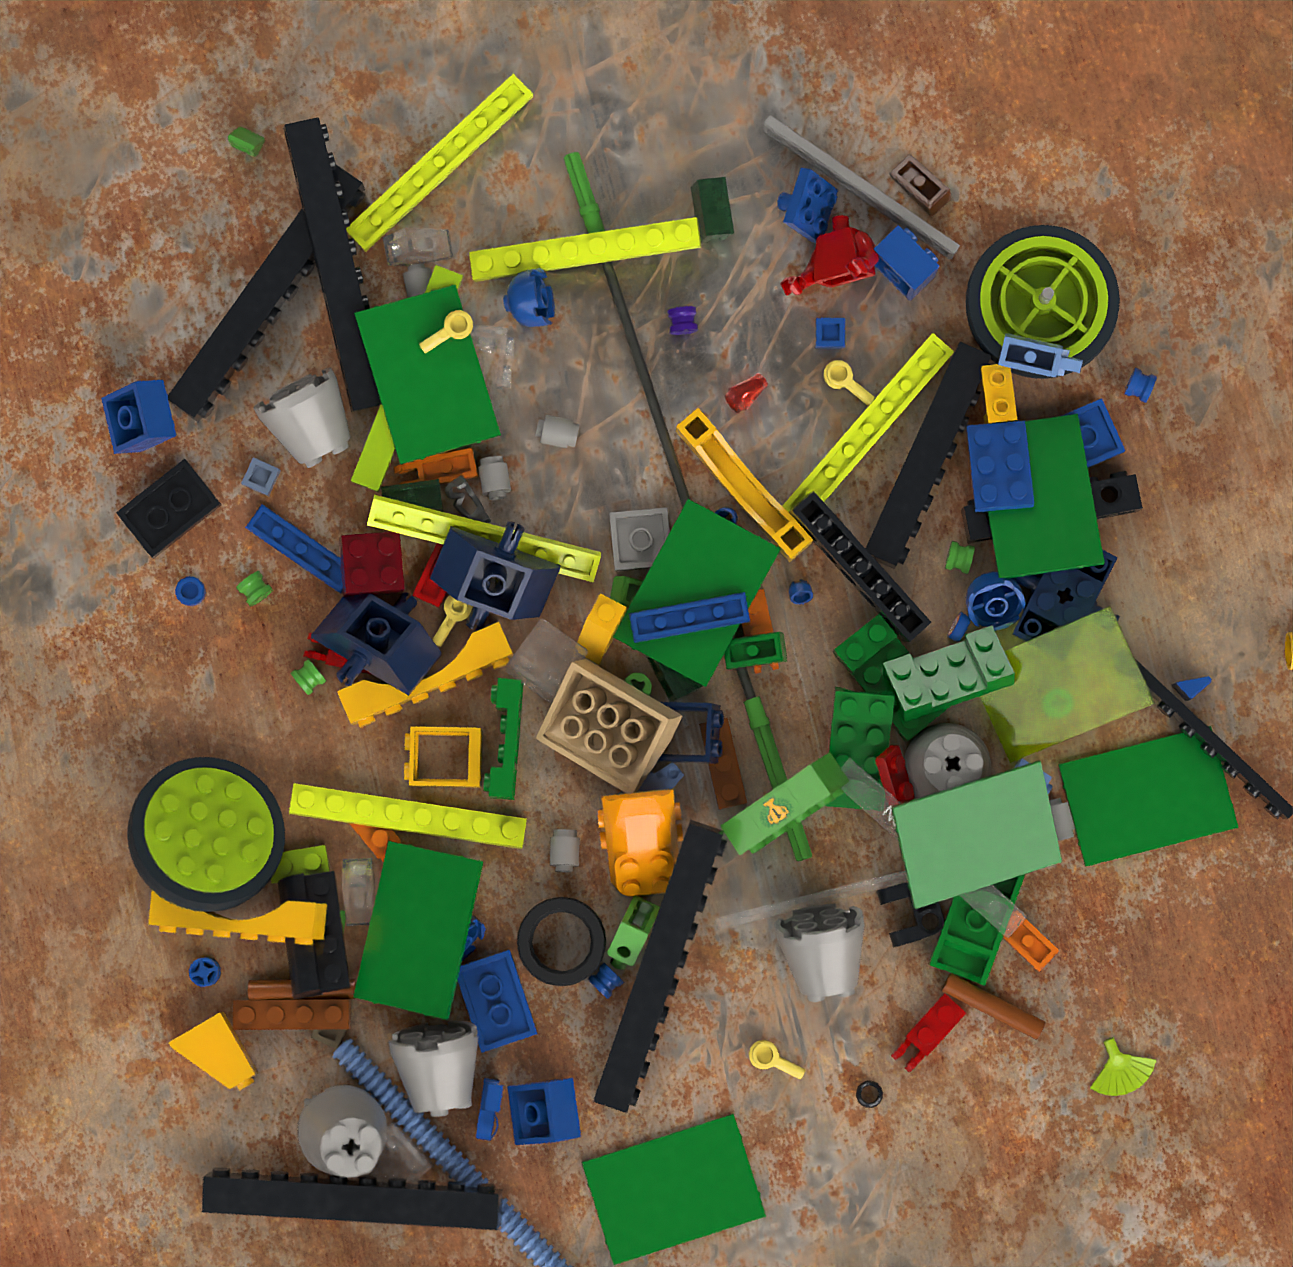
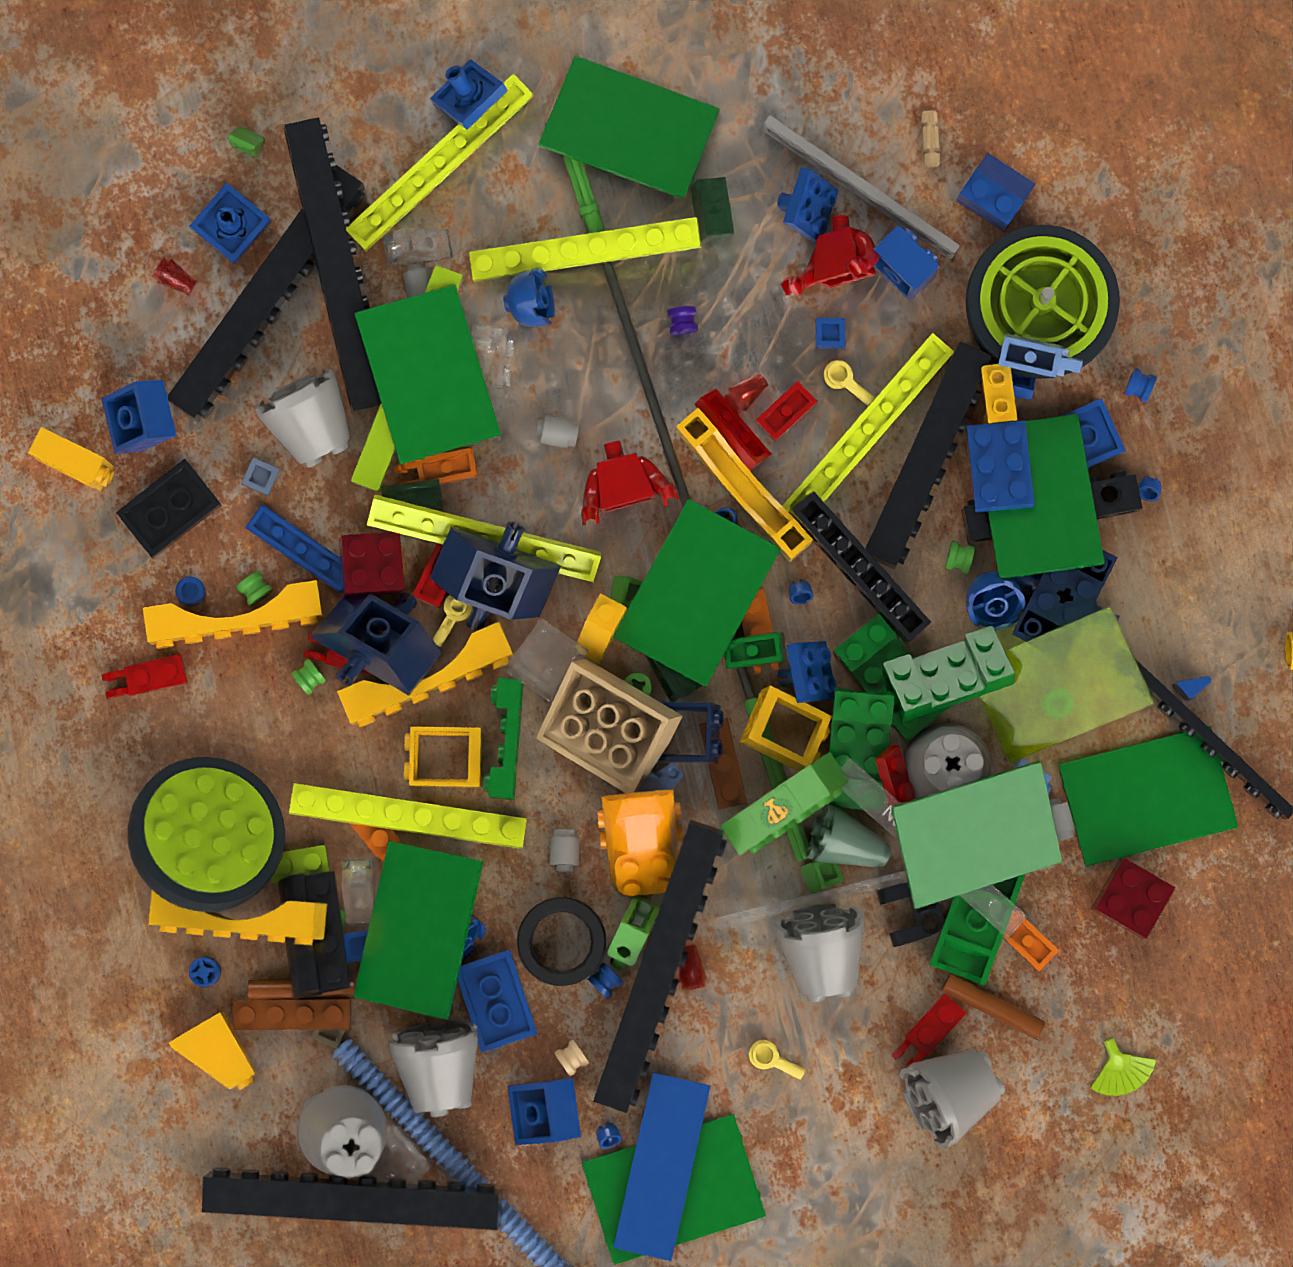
(71, 459): none -> yellow window
(148, 676): none -> red hinge
(173, 276): none -> clear red cone
(226, 206): none -> blue plate
(293, 604): none -> yellow arch
(355, 945): none -> blue tile
(457, 325): light yellow plate -> none
(460, 482): dark grey helmet -> none
(468, 93): none -> blue plate
(489, 1105): blue piece -> none
(494, 477): light grey brick -> none
(572, 1057): none -> tan wheel
(608, 1136): none -> blue hinge
(622, 483): none -> red torso
(629, 127): none -> green piece
(638, 537): light grey plate -> none
(662, 1166): none -> blue tile
(689, 617): blue tile -> none
(693, 973): none -> clear red cone
(733, 429): none -> red plate
(759, 717): none -> yellow window
(786, 411): none -> red plate
(809, 672): none -> blue plate
(821, 875): none -> bright green slope
(845, 841): none -> sand green cone
(872, 1104): black piece -> none
(921, 185): reddish brown slope -> none
(930, 138): none -> tan axle
(951, 1093): none -> light grey cone
(959, 627): blue tile -> none
(995, 192): none -> blue slope
(1023, 386): none -> blue plate
(1133, 898): none -> dark red brick
(1147, 494): none -> blue hinge

